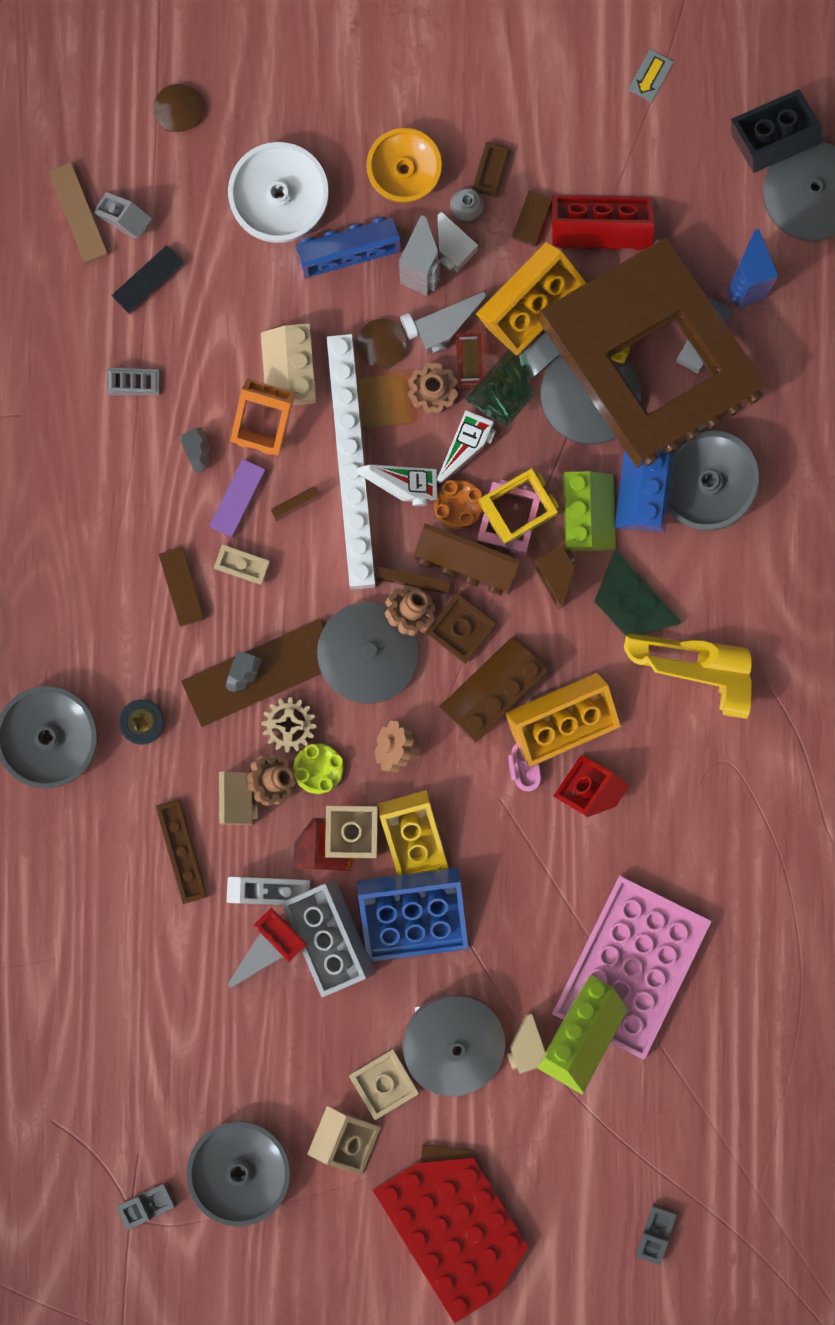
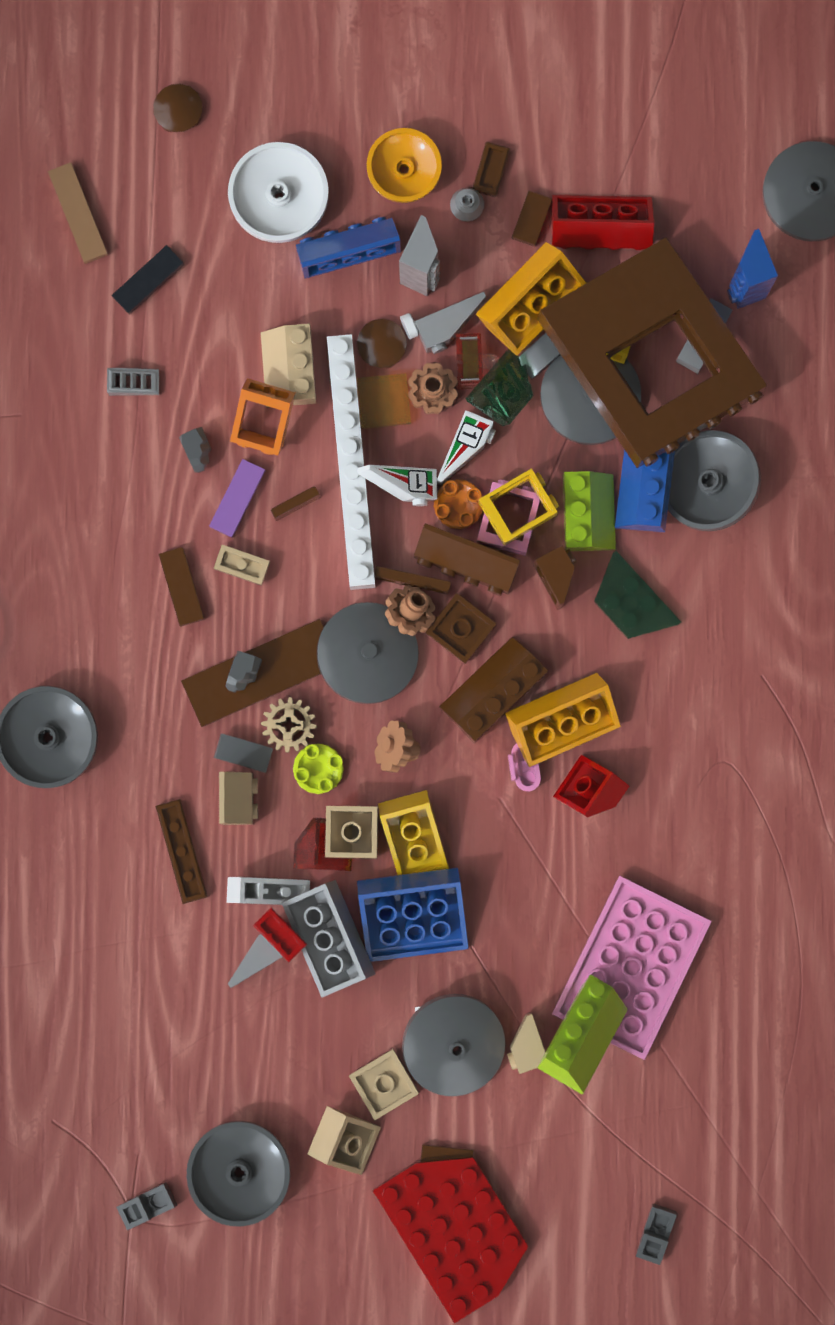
(122, 215): light grey slope -> none
(150, 725): black wheel -> none
(243, 753): none -> dark grey slope
(271, 779): nougat plant -> none
(454, 245): white slope -> none
(650, 75): light grey sticker -> none
(716, 665): yellow panel -> none
(776, 131): black brick -> none

